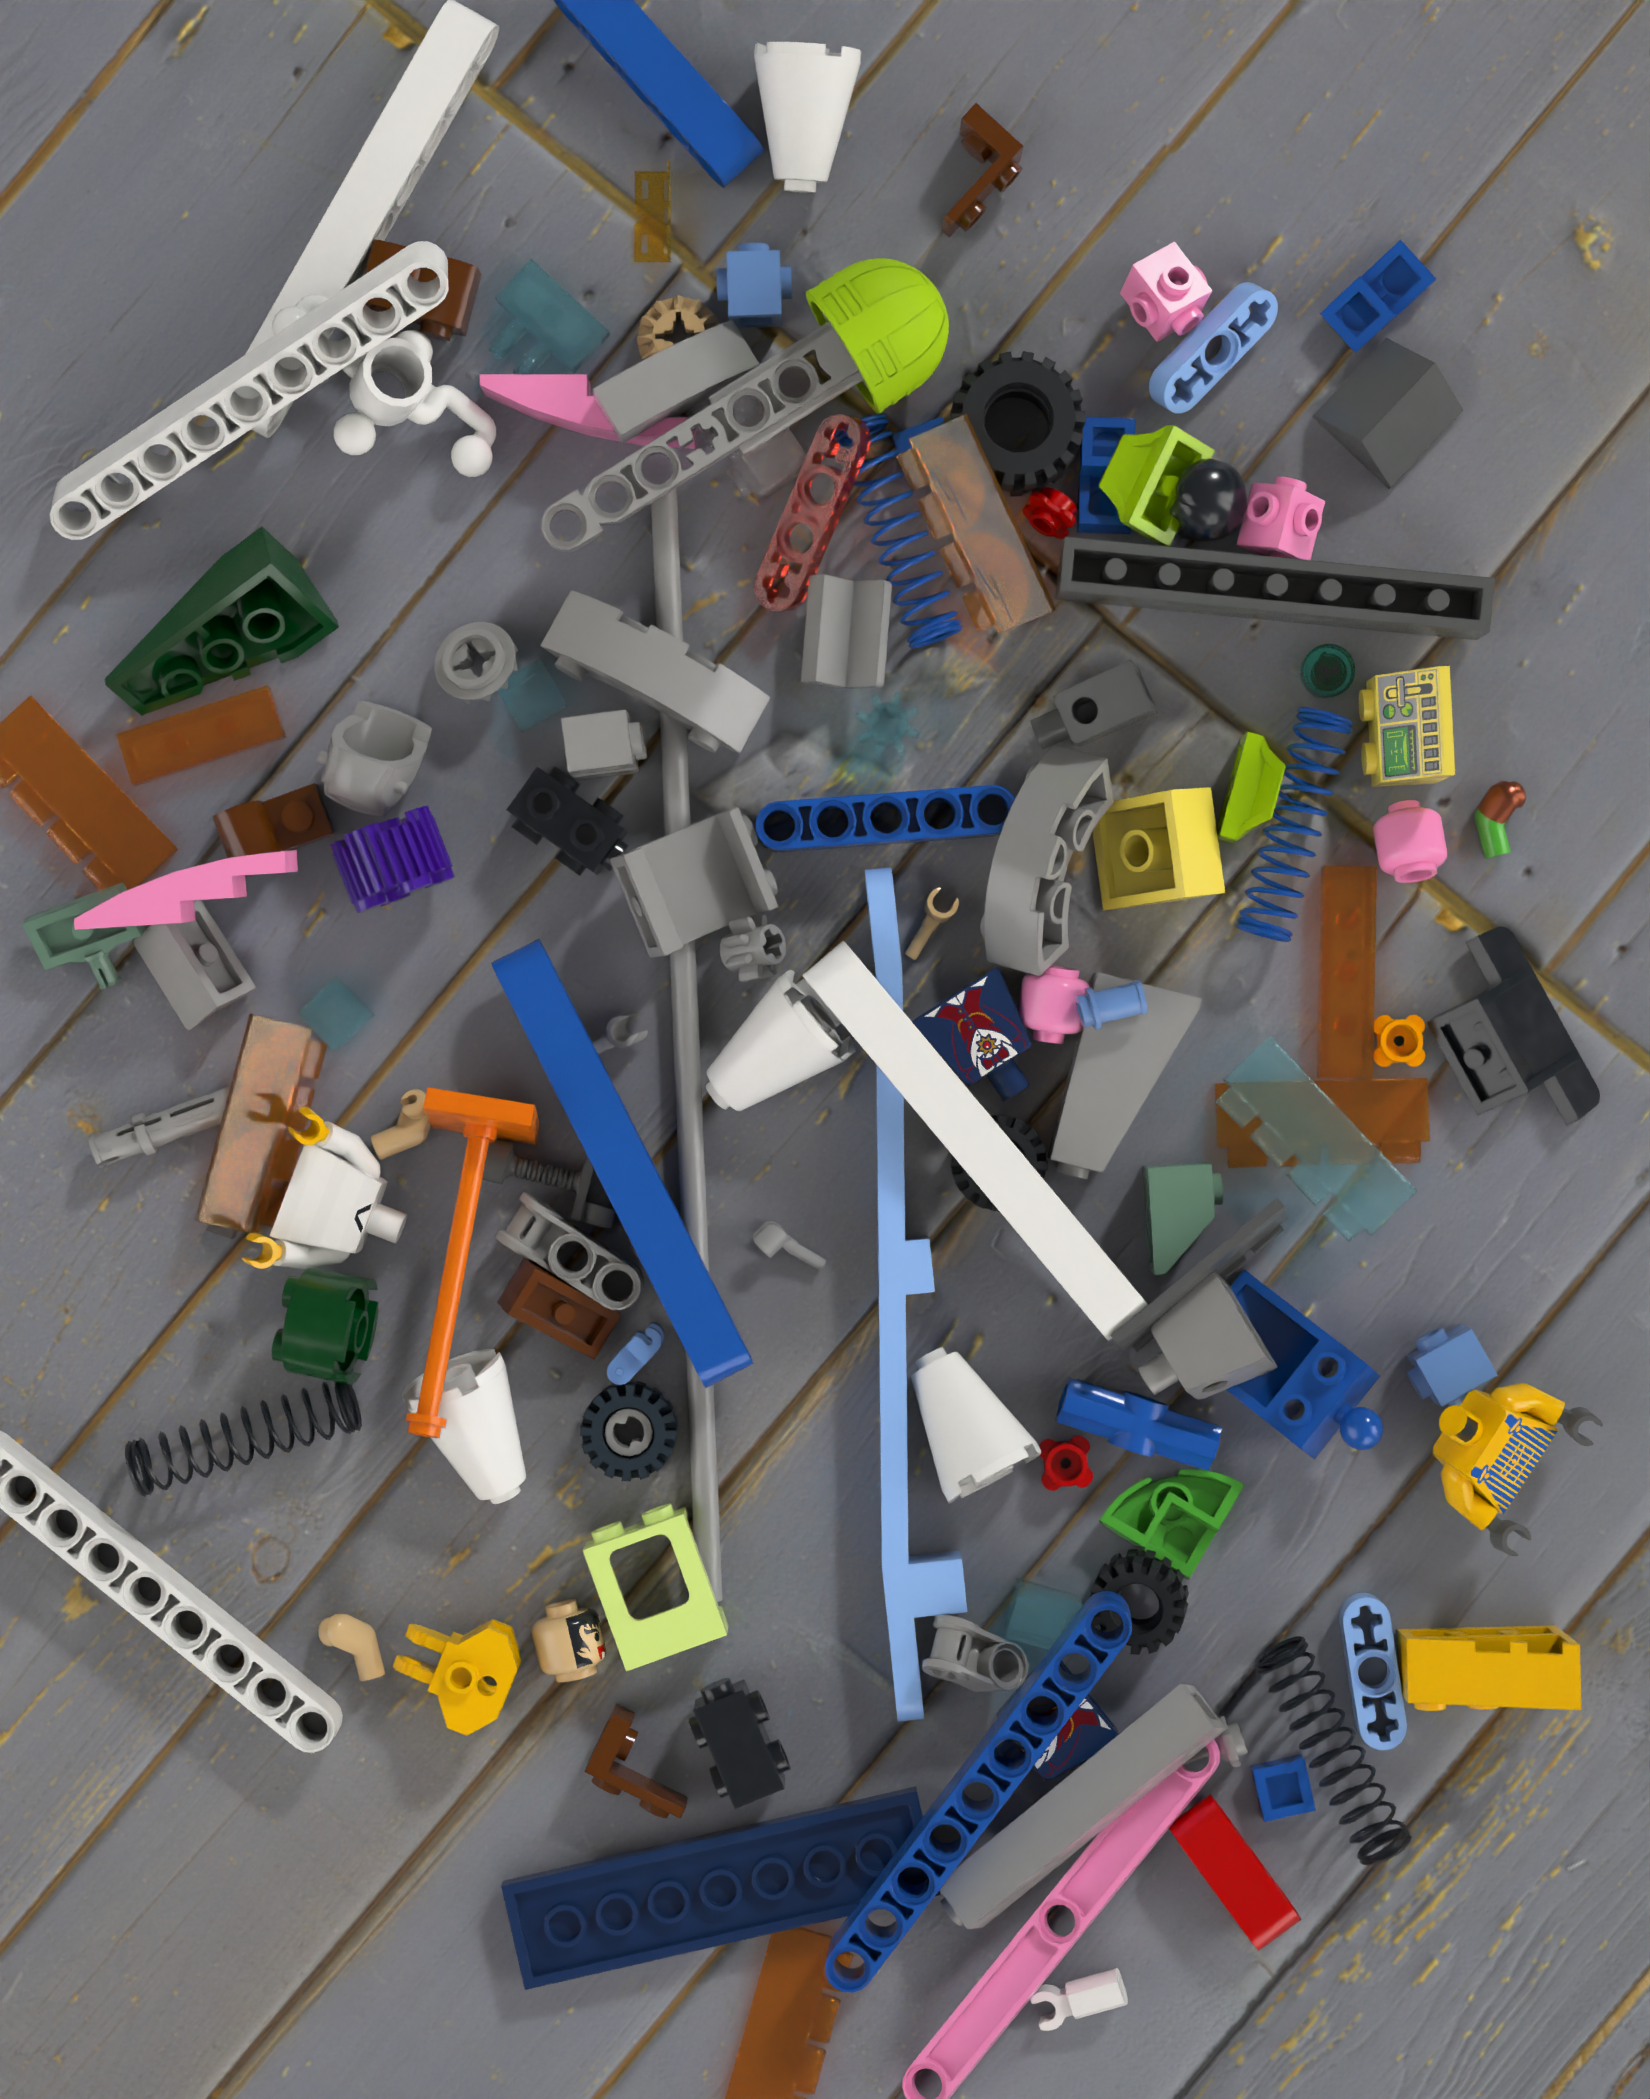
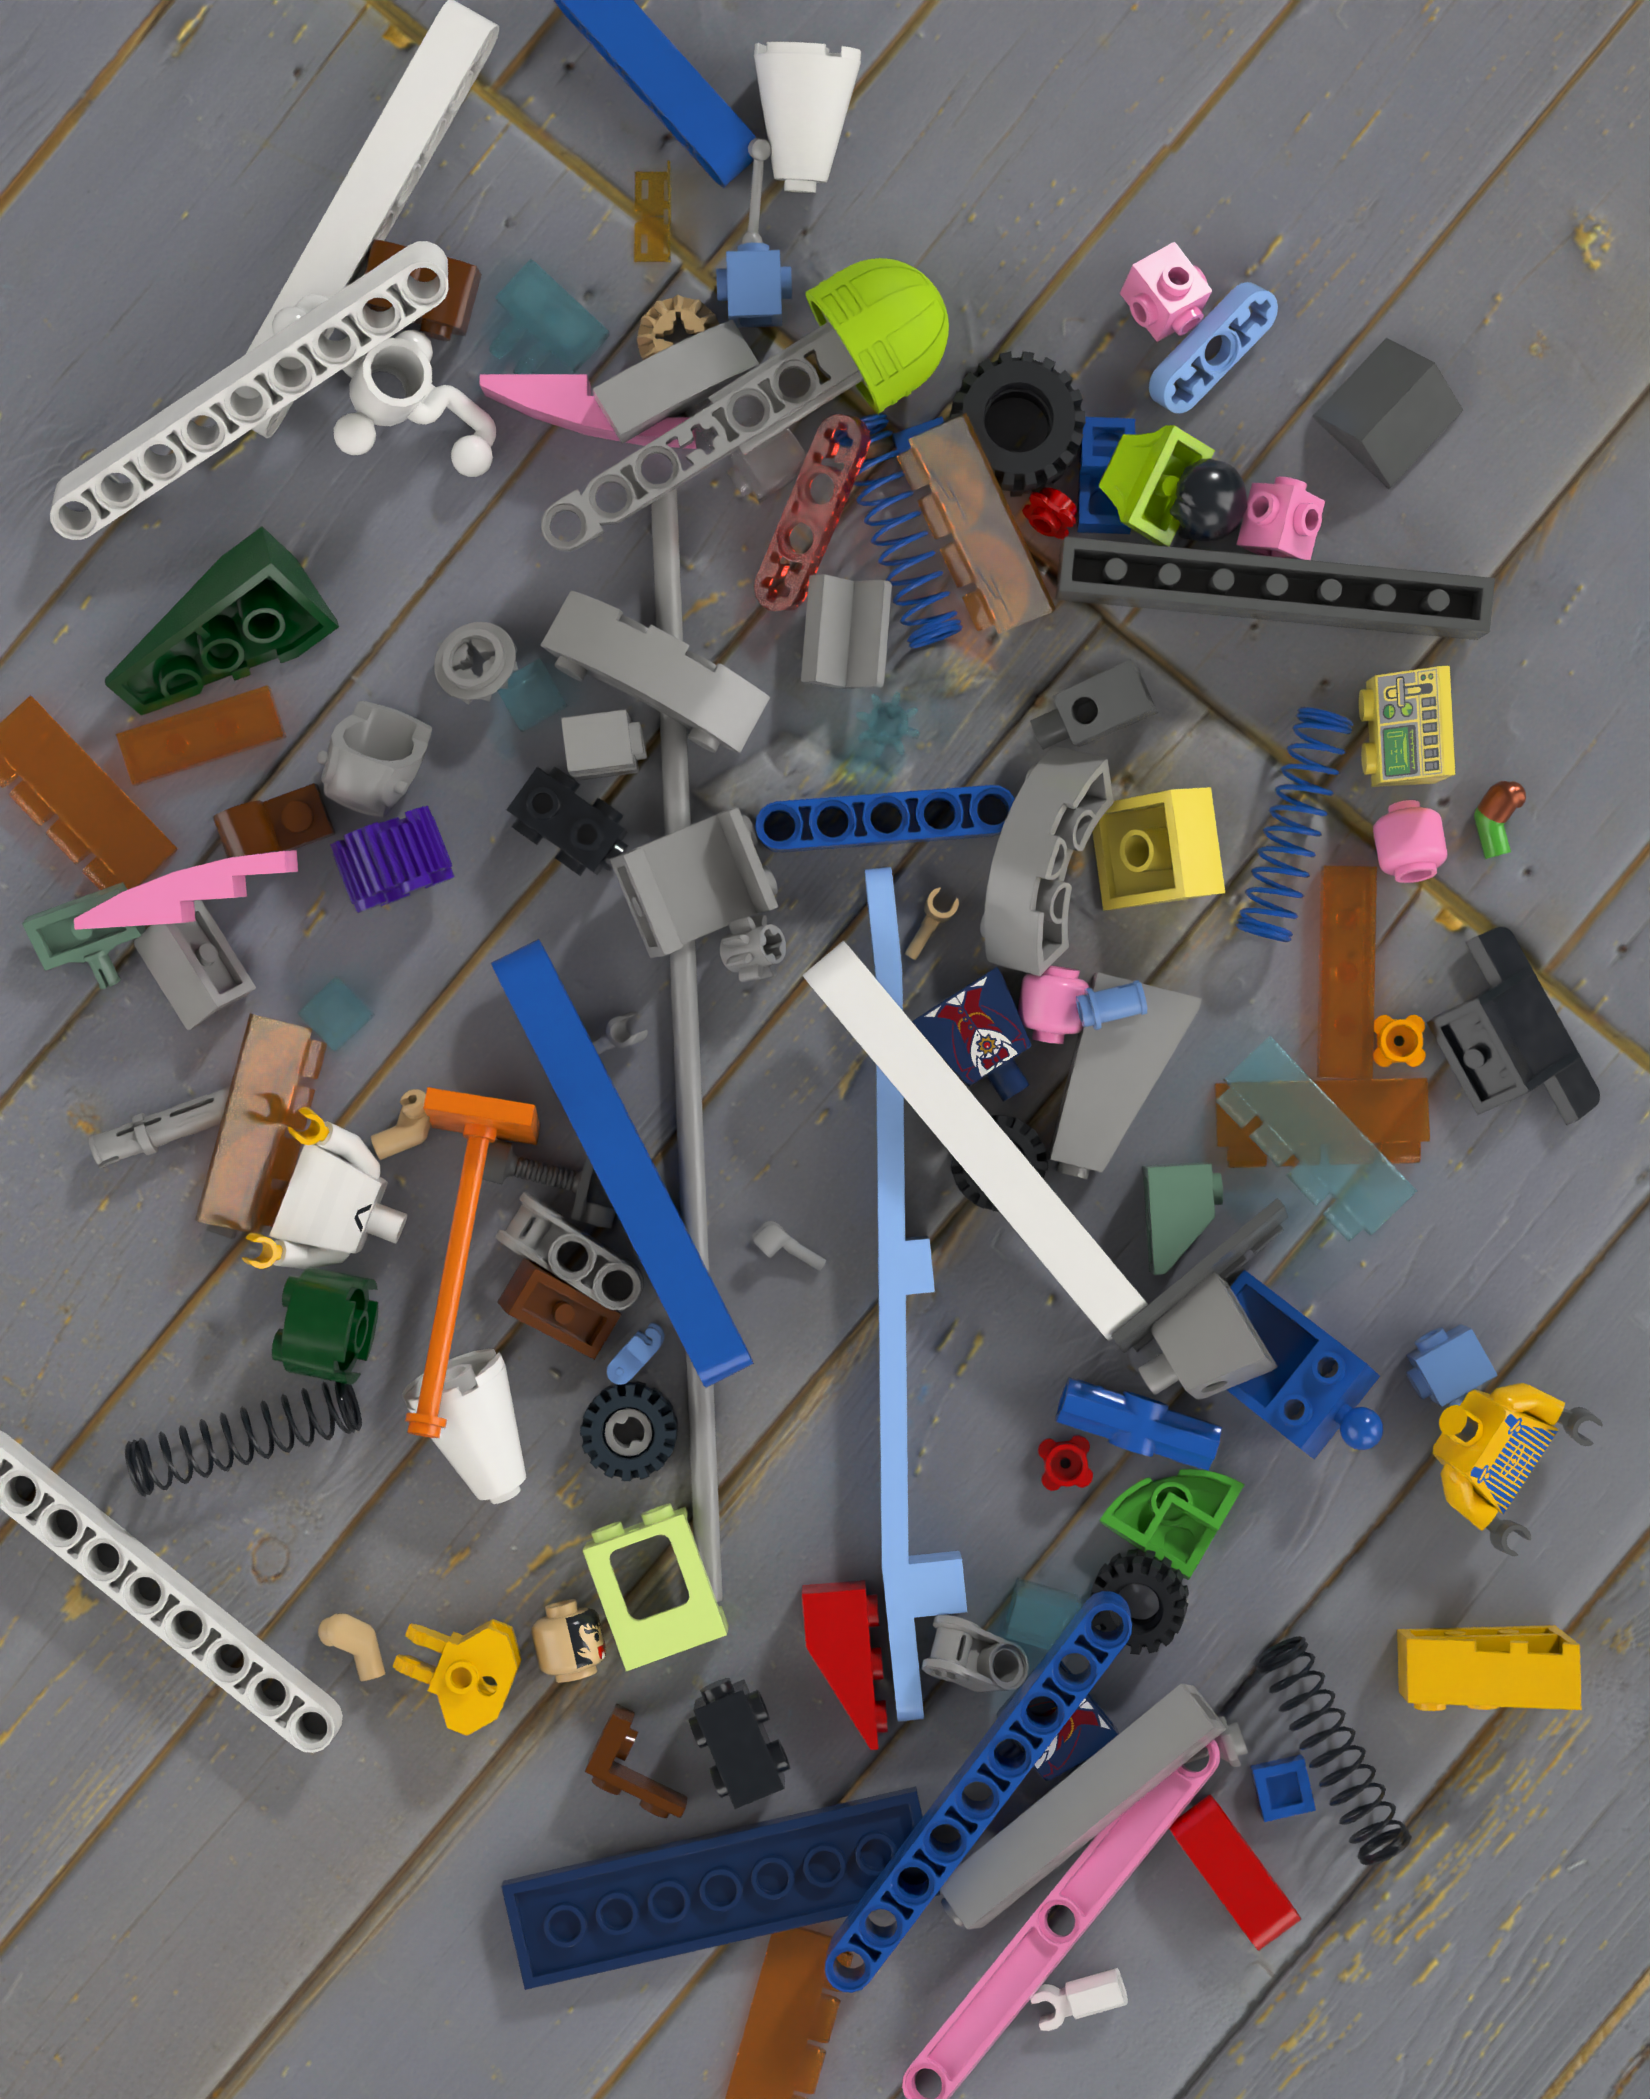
(759, 150): none -> light grey hinge
(777, 1046): white cone -> none
(839, 1642): none -> red slope
(967, 1425): white cone -> none
(984, 141): reddish brown bracket -> none
(1251, 789): lime slope -> none
(1327, 671): clear green tile -> none
(1365, 1712): light blue beam -> none
(1378, 296): blue slope -> none

